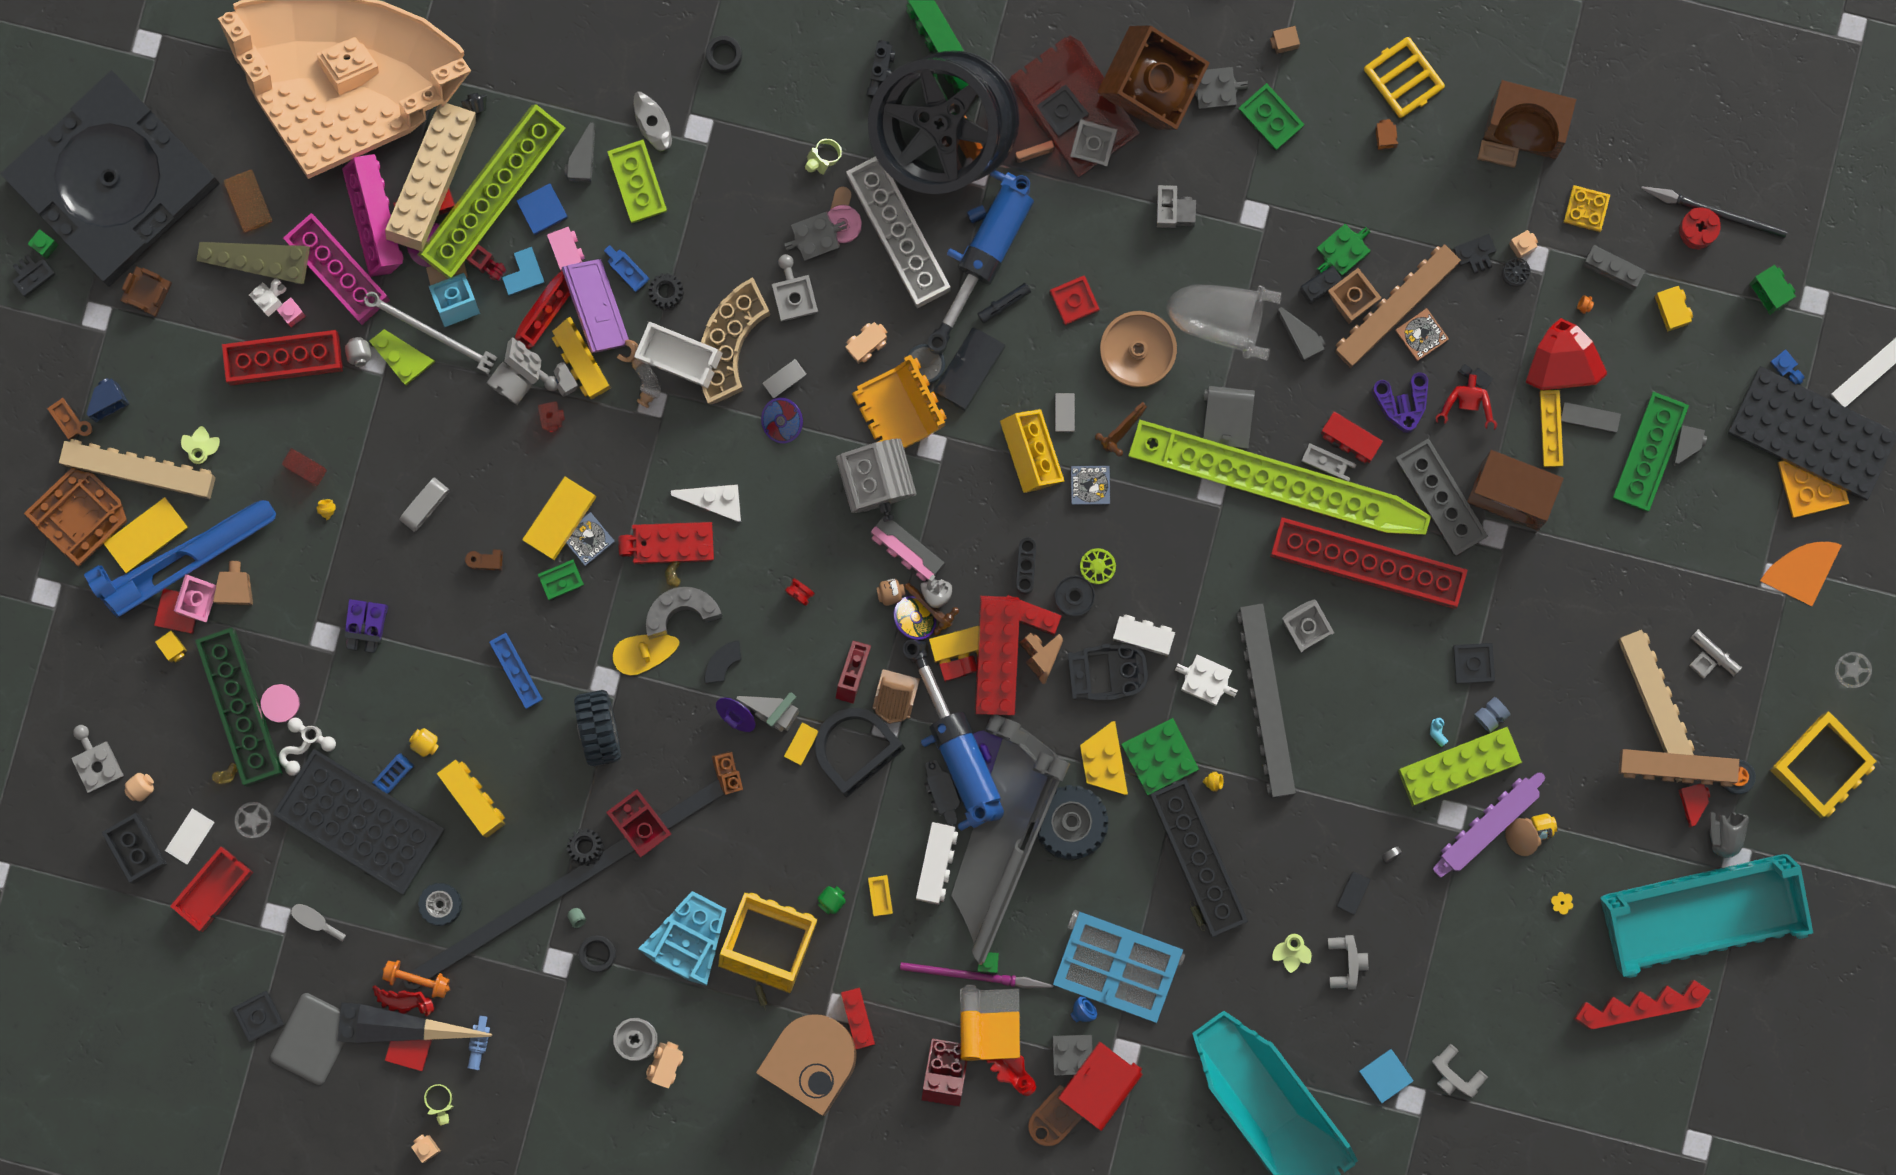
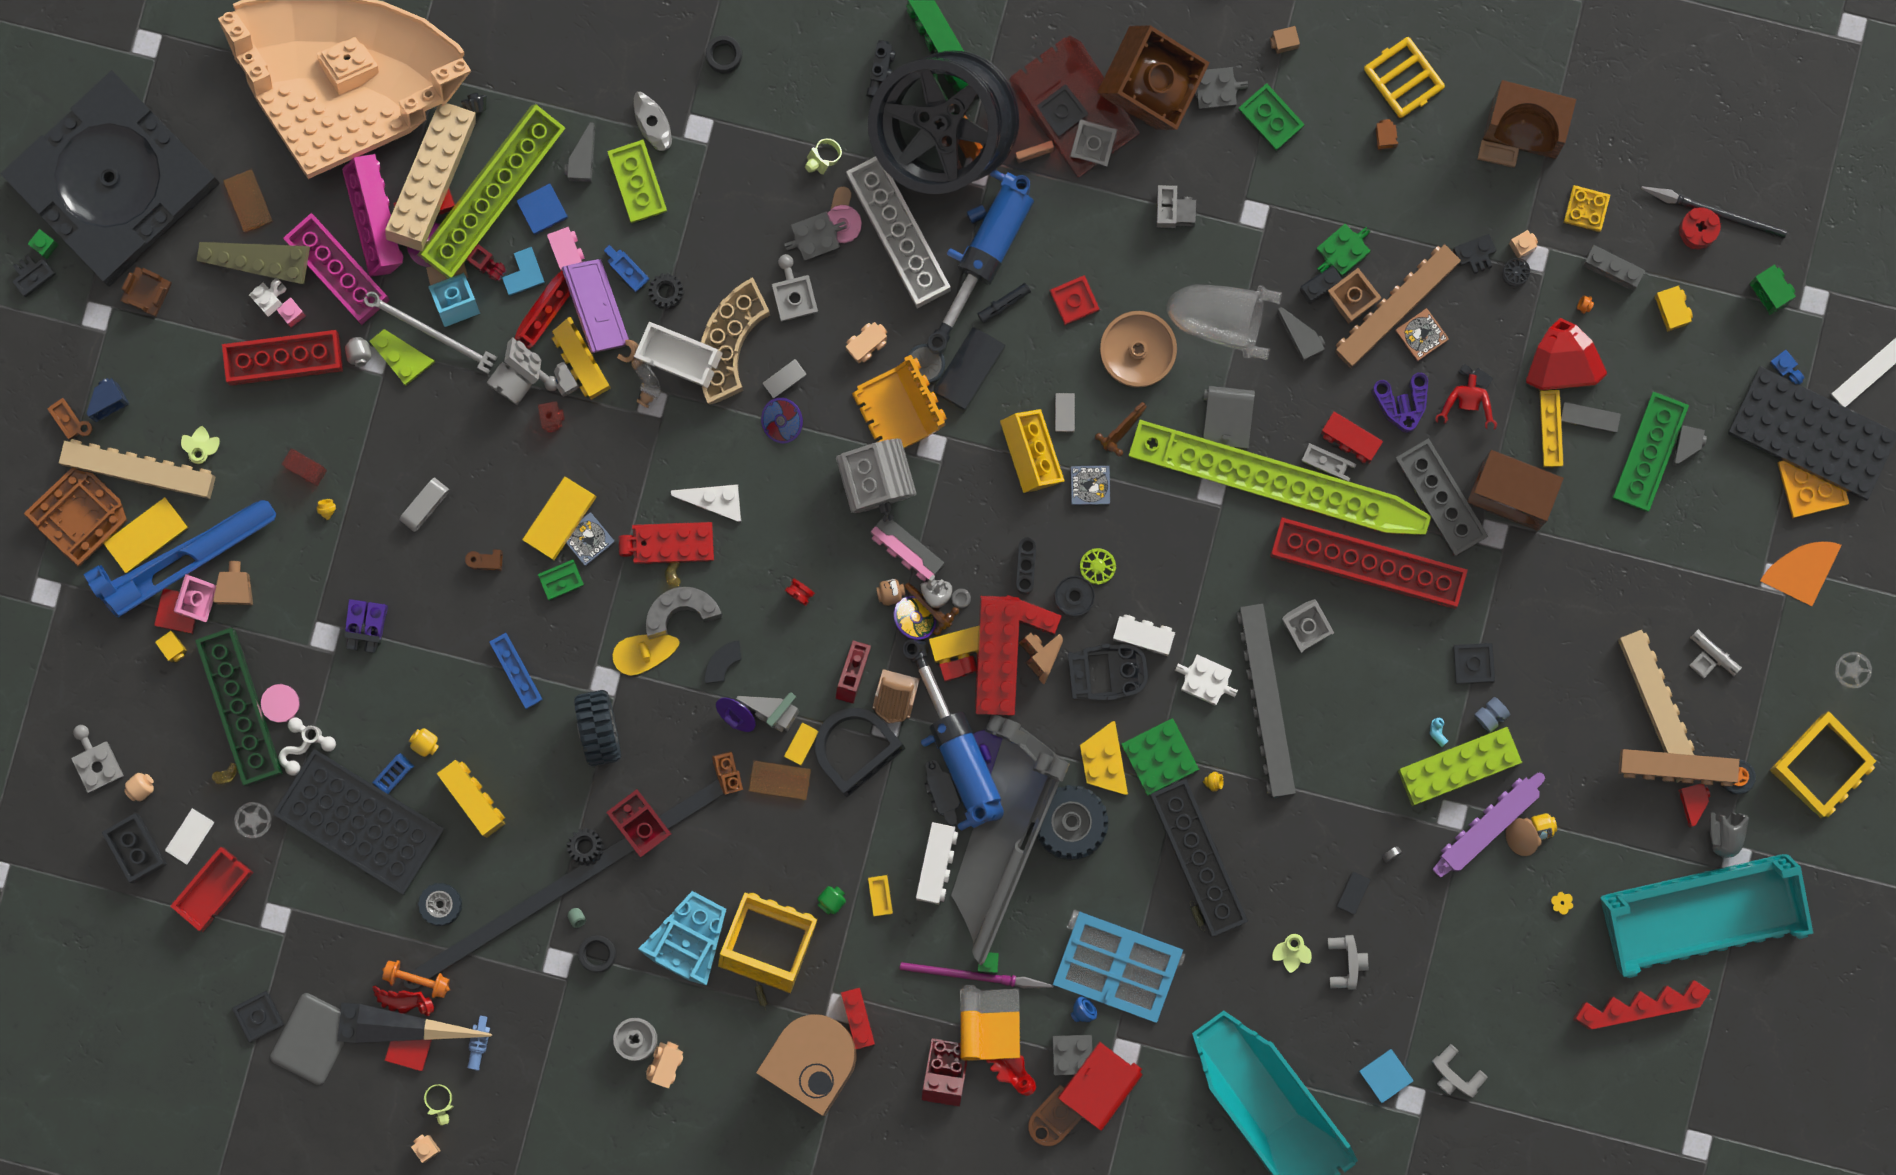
(314, 920): light grey piece -> none
(780, 780): none -> clear orange piece
(961, 598): none -> flat silver tile

